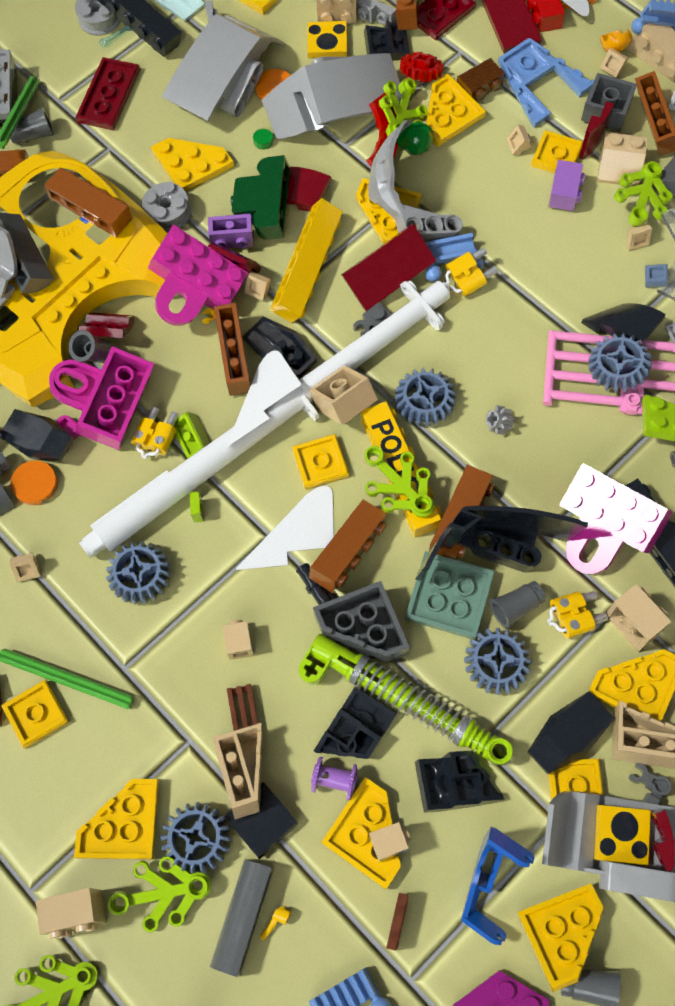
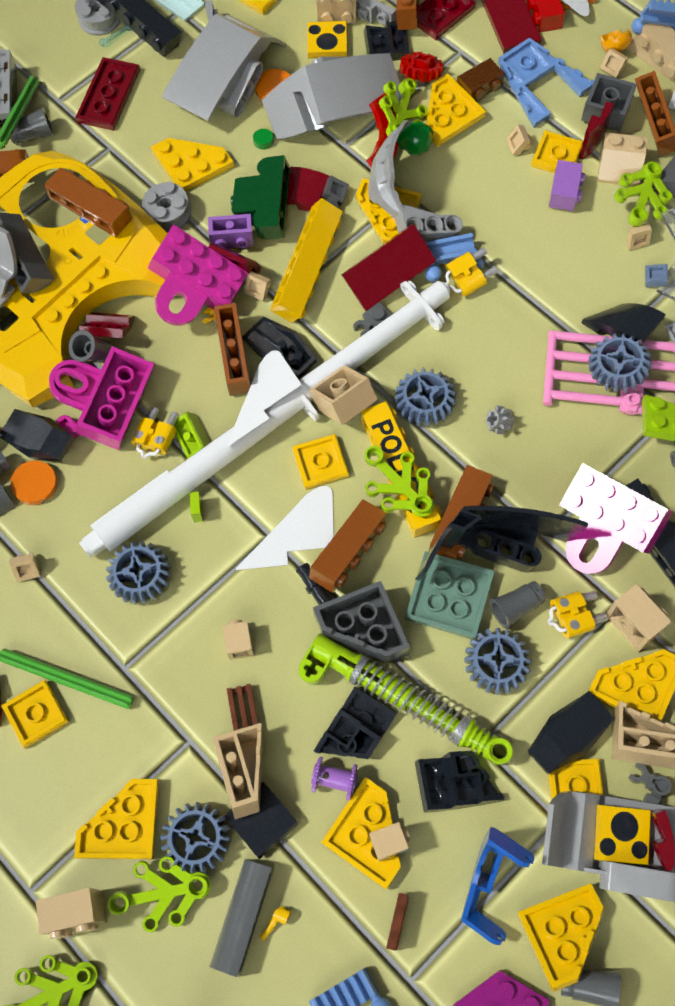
(335, 191): none -> dark grey plate

